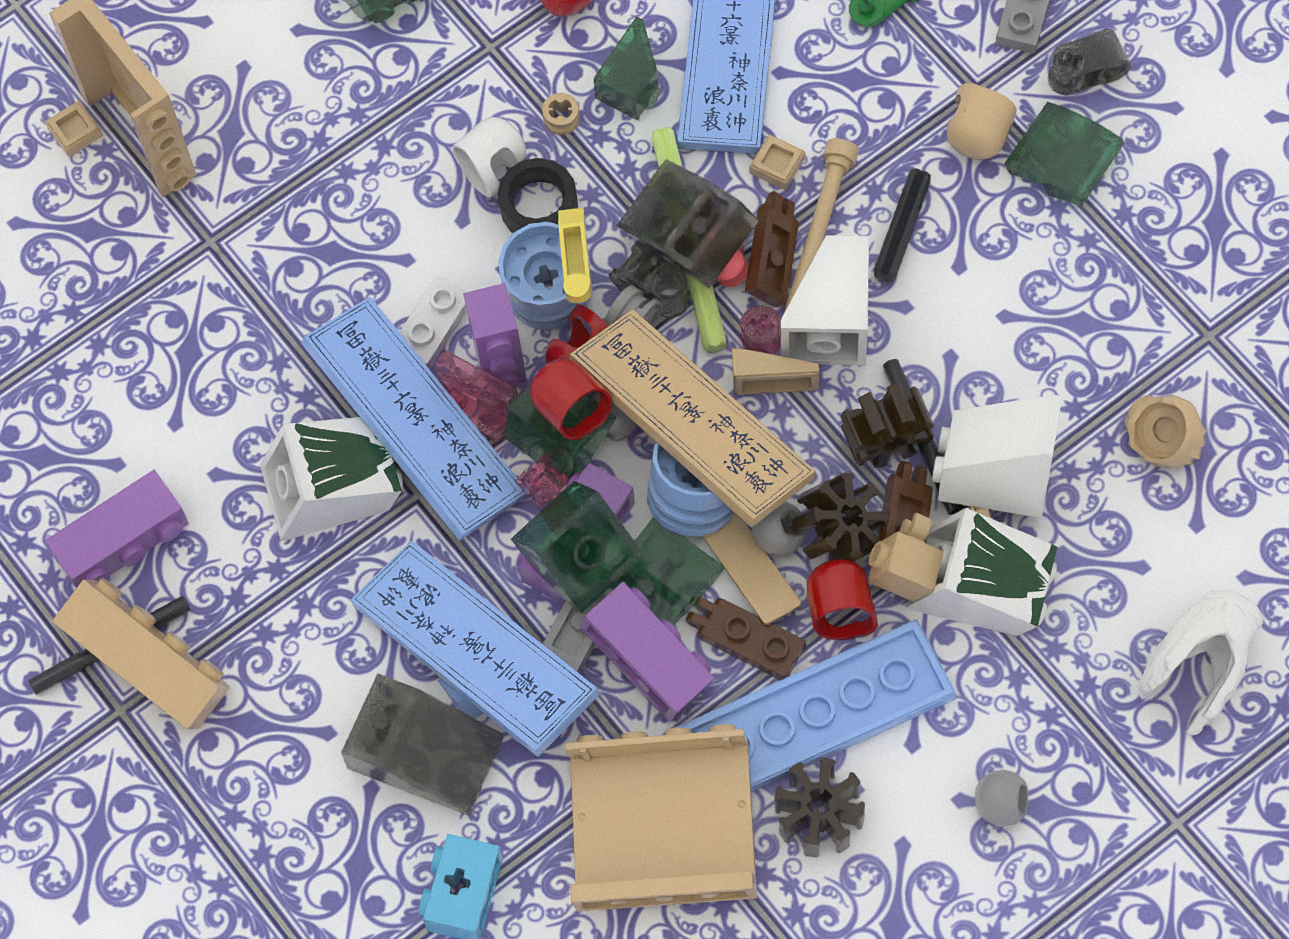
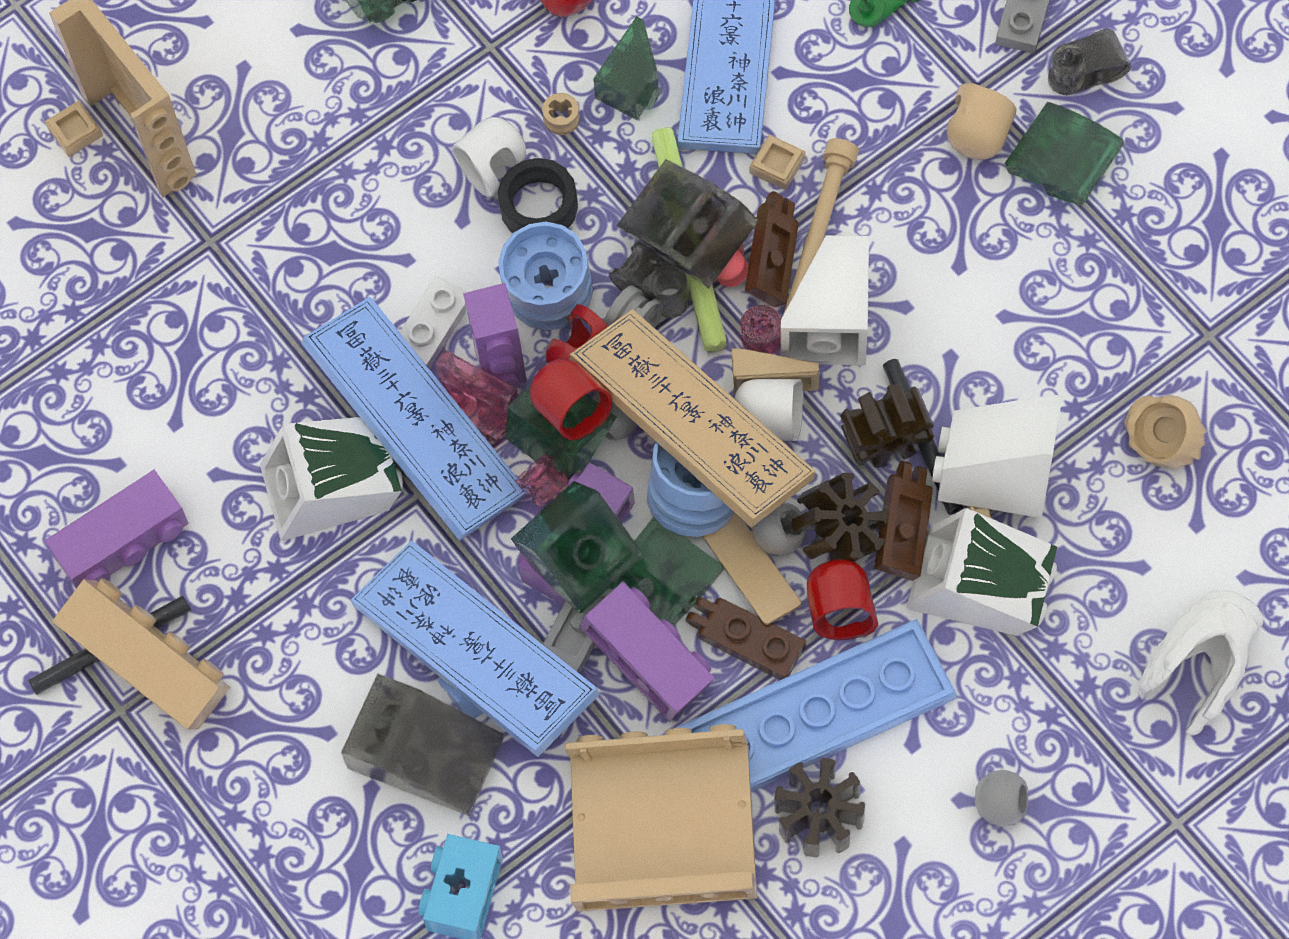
(574, 255): light yellow piece -> none
(775, 404): none -> white helmet
(902, 225): black axle -> none
(905, 562): tan brick -> none

